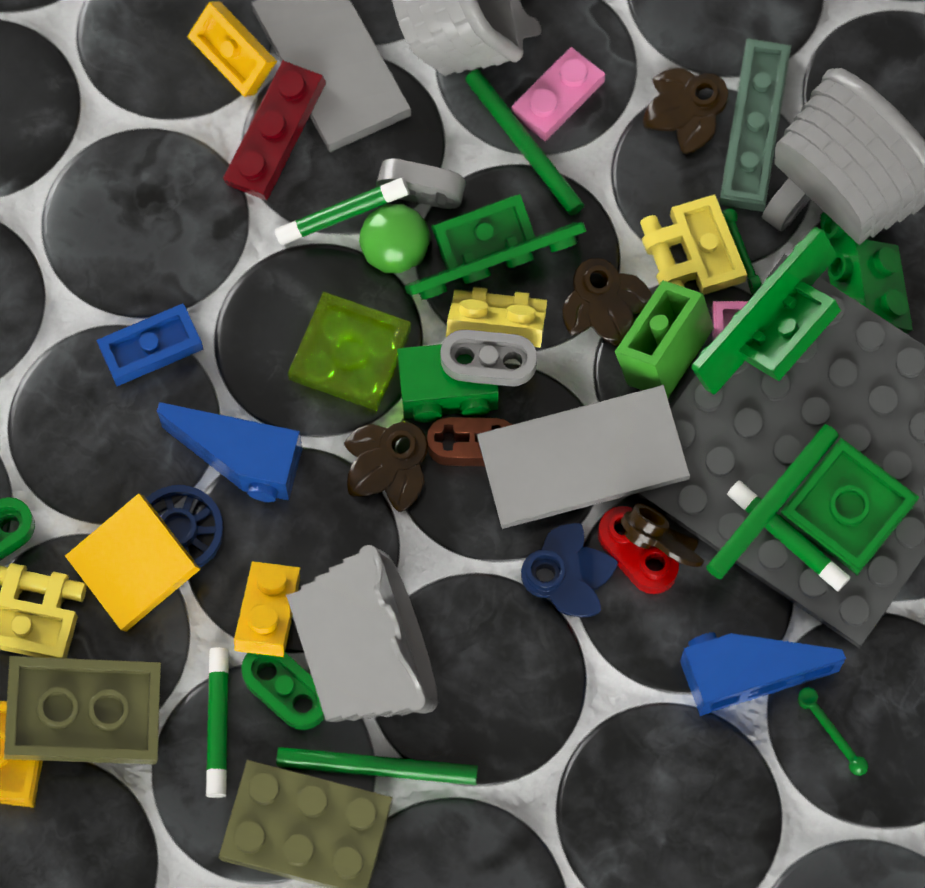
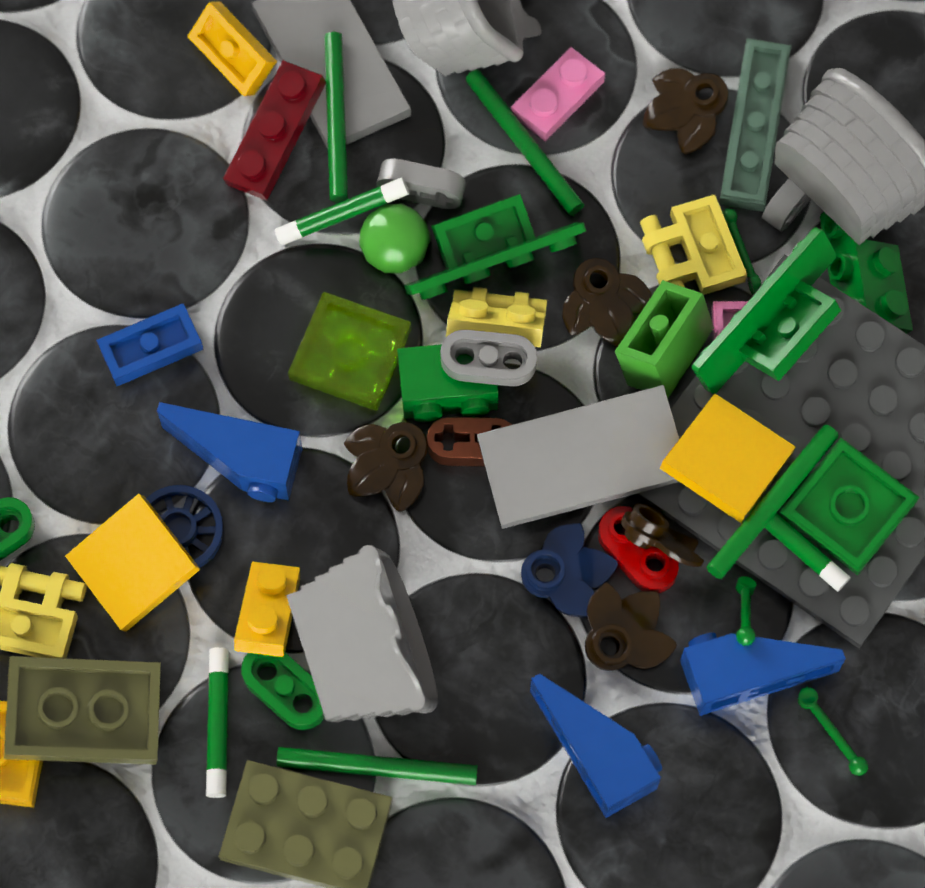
(336, 117): none -> green bar
(602, 751): none -> blue slope
(630, 625): none -> dark brown plate
(727, 457): none -> yellow tile
(746, 587): none -> green hinge

